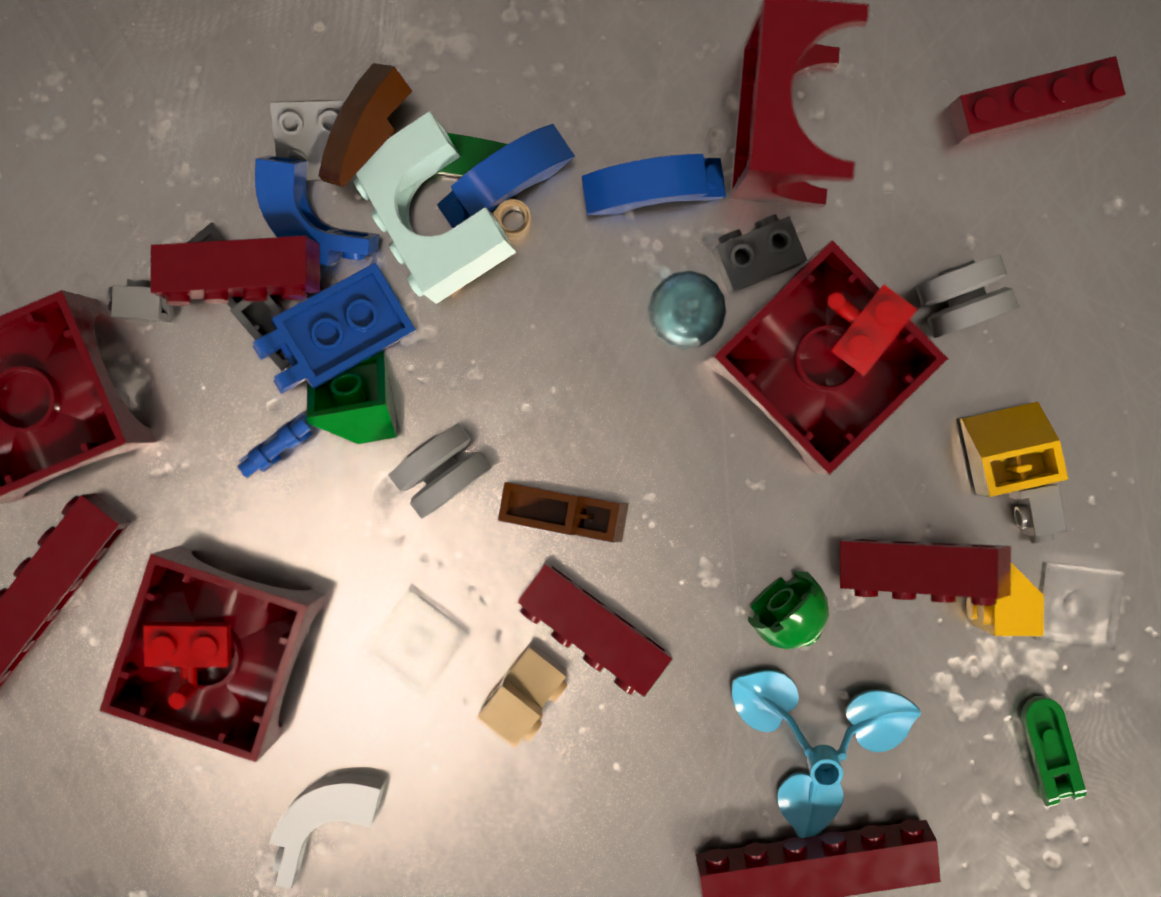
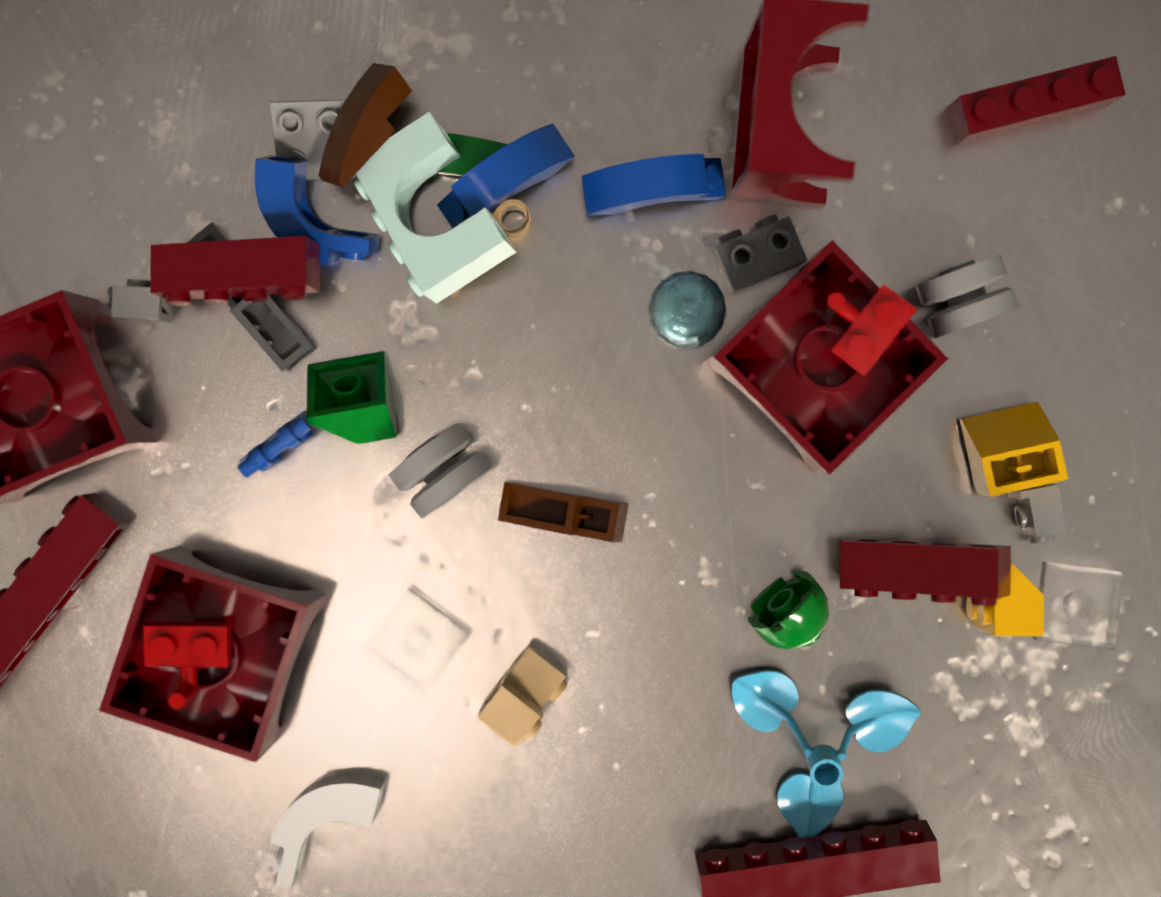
(336, 329): blue tile -> none
(594, 629): dark red brick -> none
(1052, 750): green plate -> none

